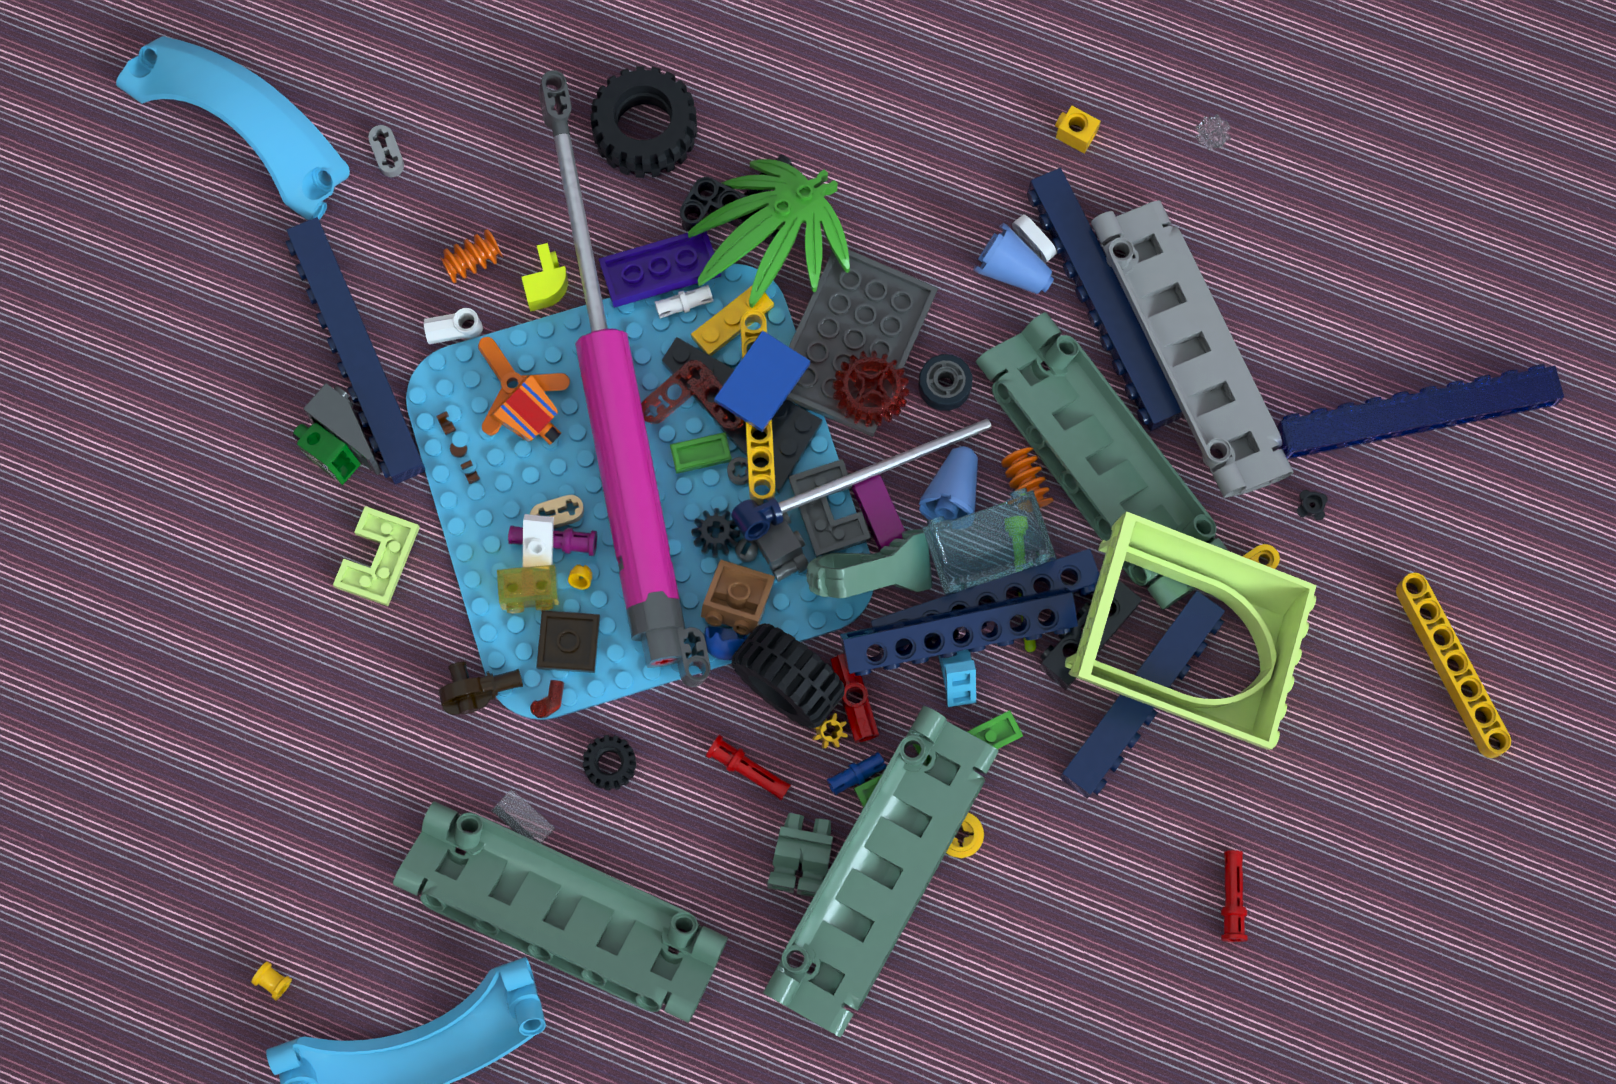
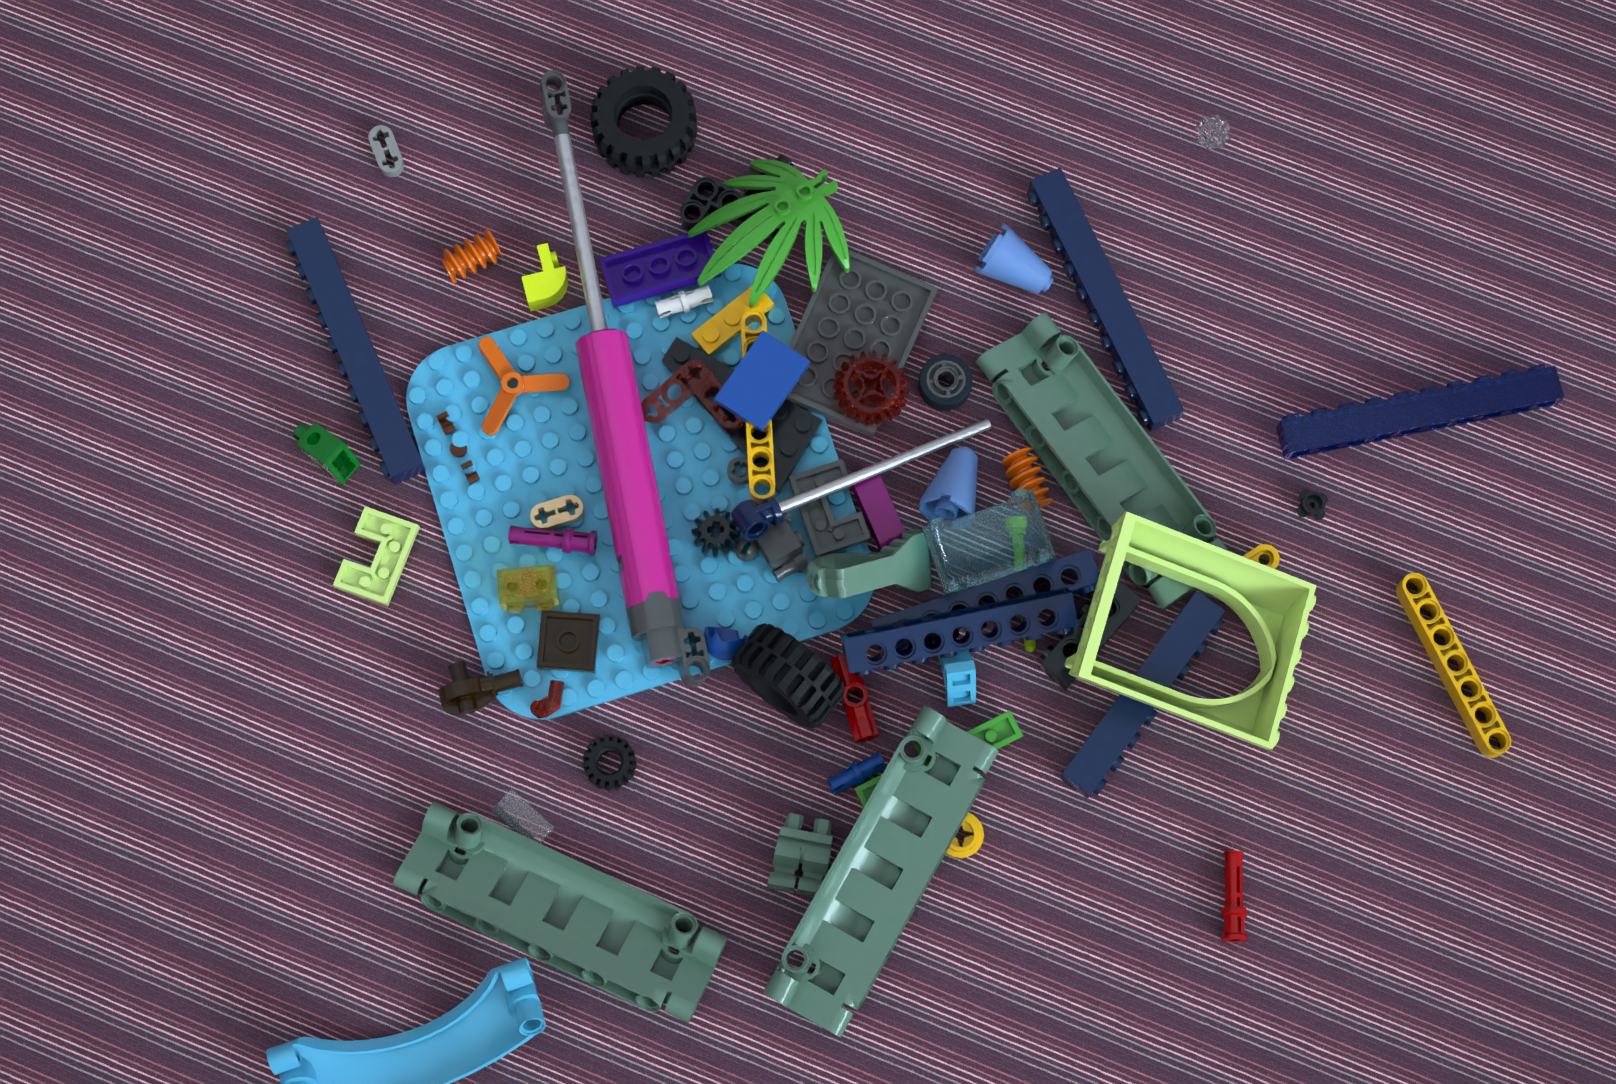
(271, 980): yellow bush -> none
(284, 139): medium azure panel -> none
(335, 414): dark grey slope -> none
(450, 326): white piece -> none
(528, 412): torso -> none
(537, 540): white plate -> none
(575, 577): yellow hinge -> none
(700, 453): bright green tile -> none
(736, 761): red pin -> none
(737, 597): medium nougat plate -> none
(837, 733): yellow gear -> none
(1034, 238): white beam -> none
(1081, 139): yellow brick -> none
(1194, 348): light grey panel -> none

